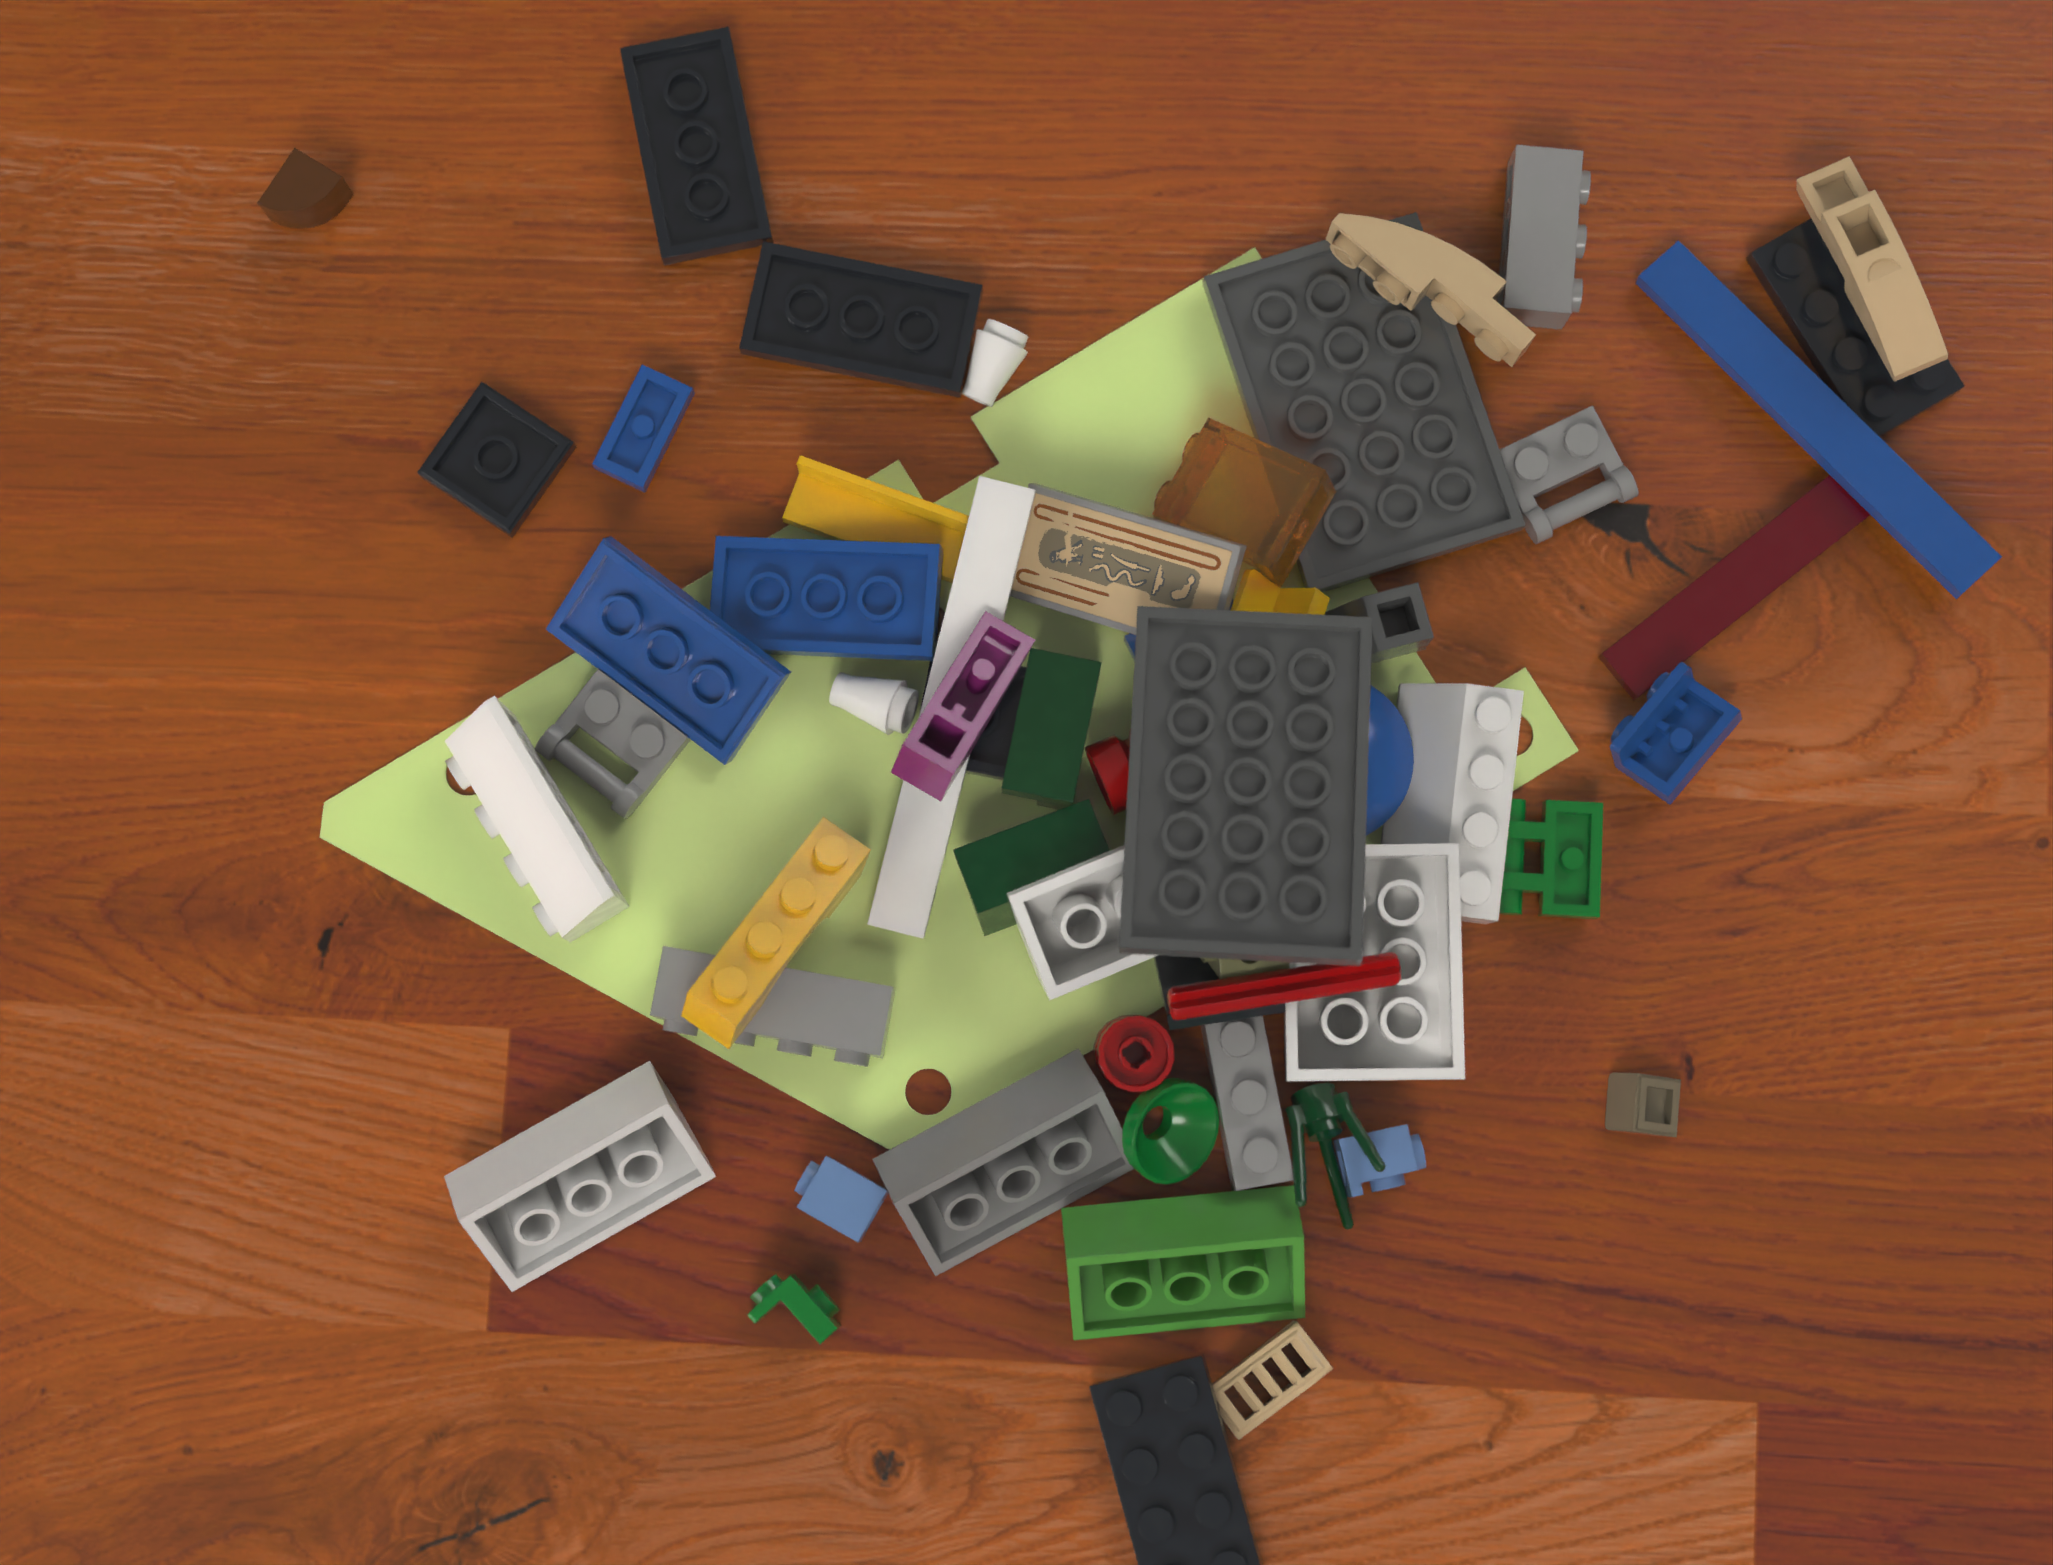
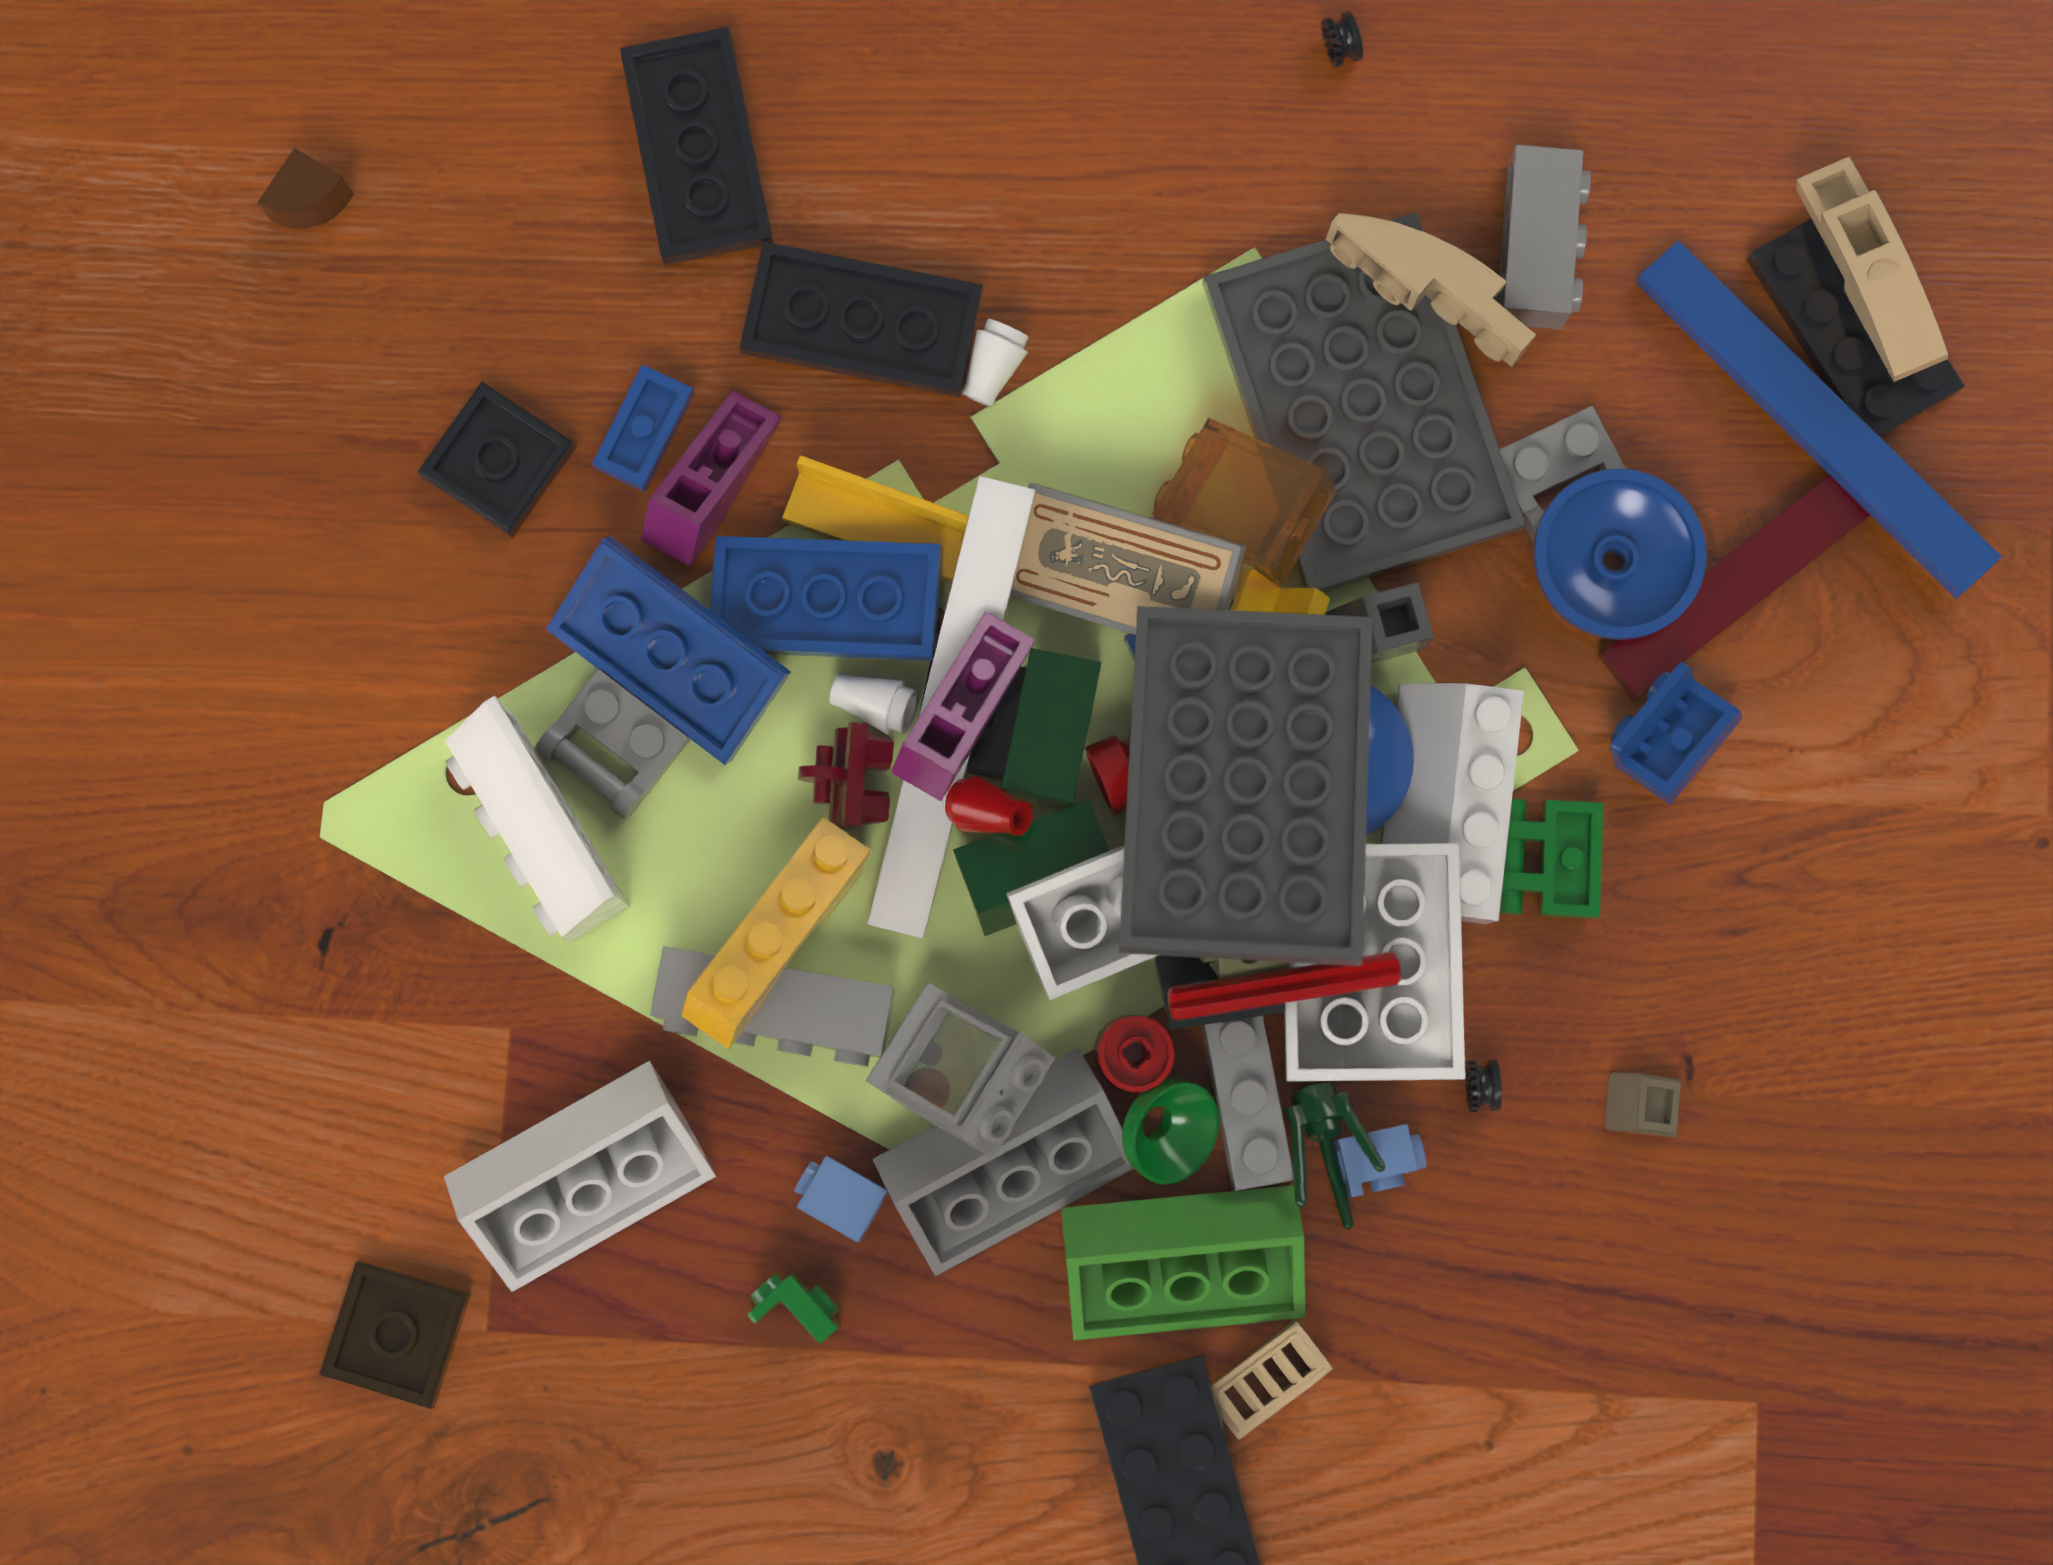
(395, 1334): none -> dark brown tile
(708, 478): none -> magenta slope
(853, 753): none -> dark red hips
(960, 1070): none -> light grey window
(984, 808): none -> red cone
(1343, 39): none -> black bush
(1485, 1085): none -> black bush
(1649, 532): none -> blue dish

